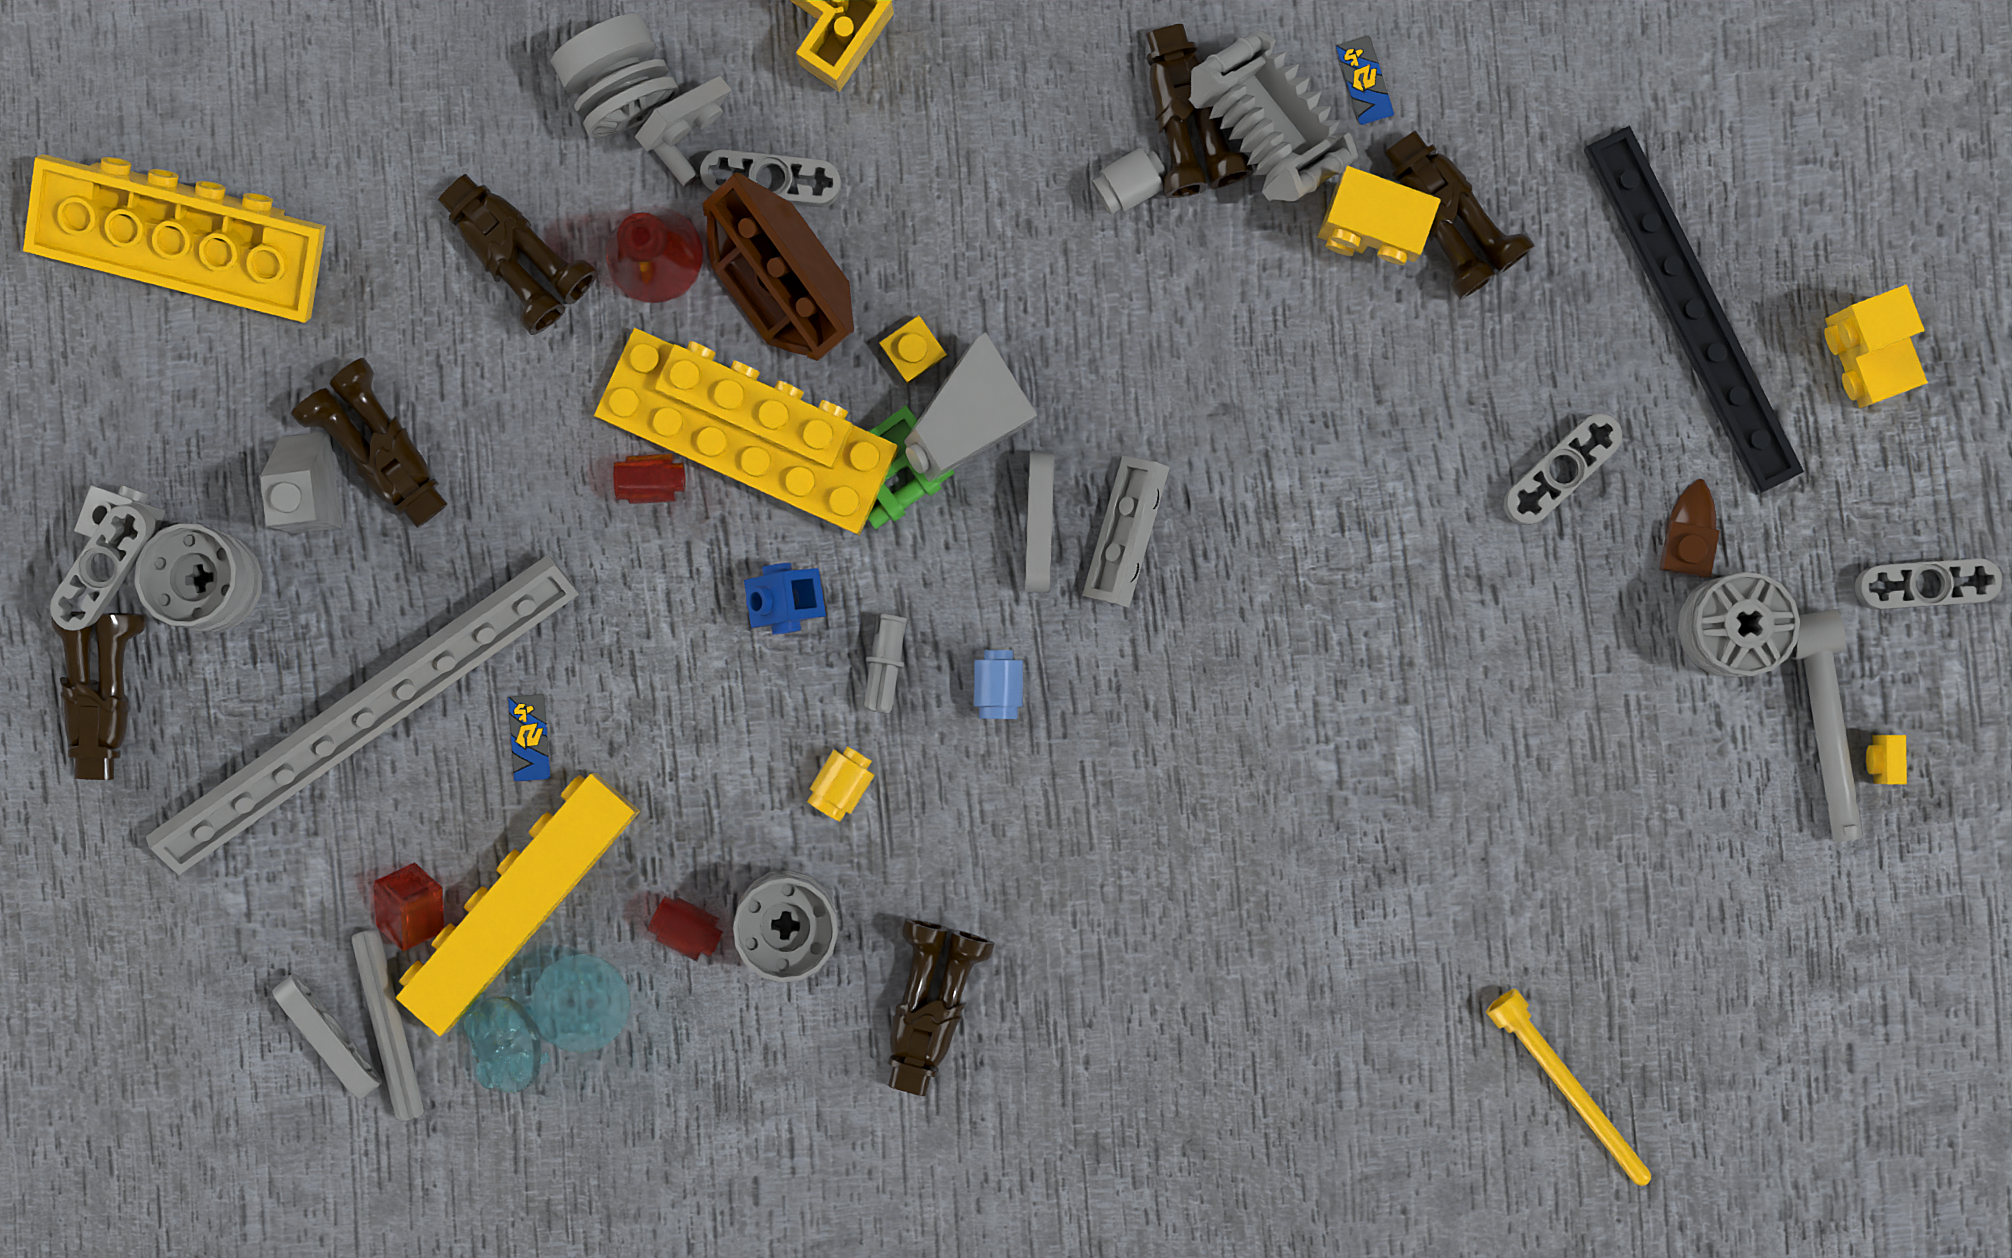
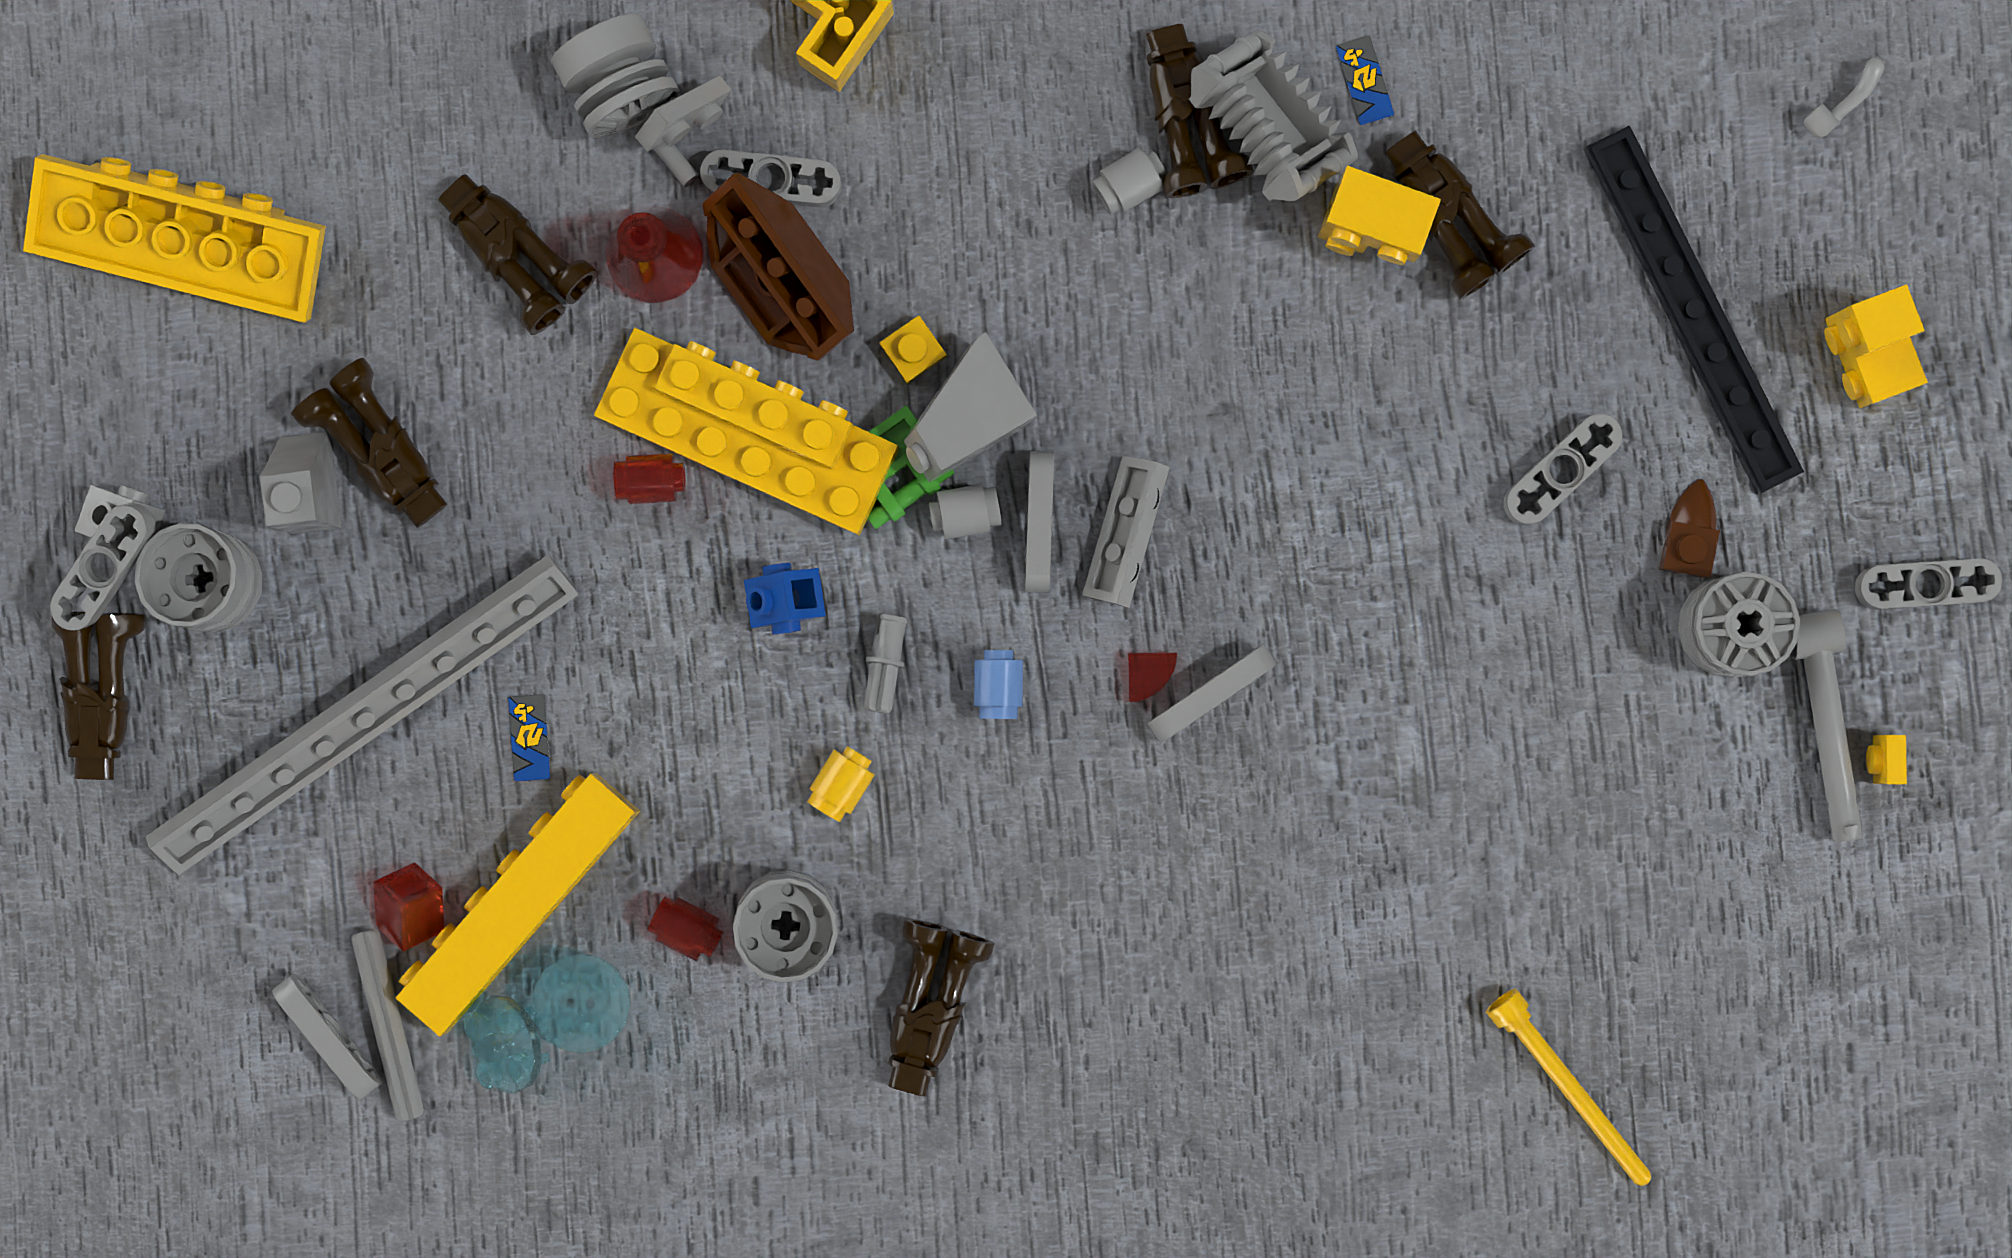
(965, 511): none -> light grey brick
(1148, 673): none -> clear red tile
(1212, 693): none -> light grey beam
(1823, 121): none -> light grey piece

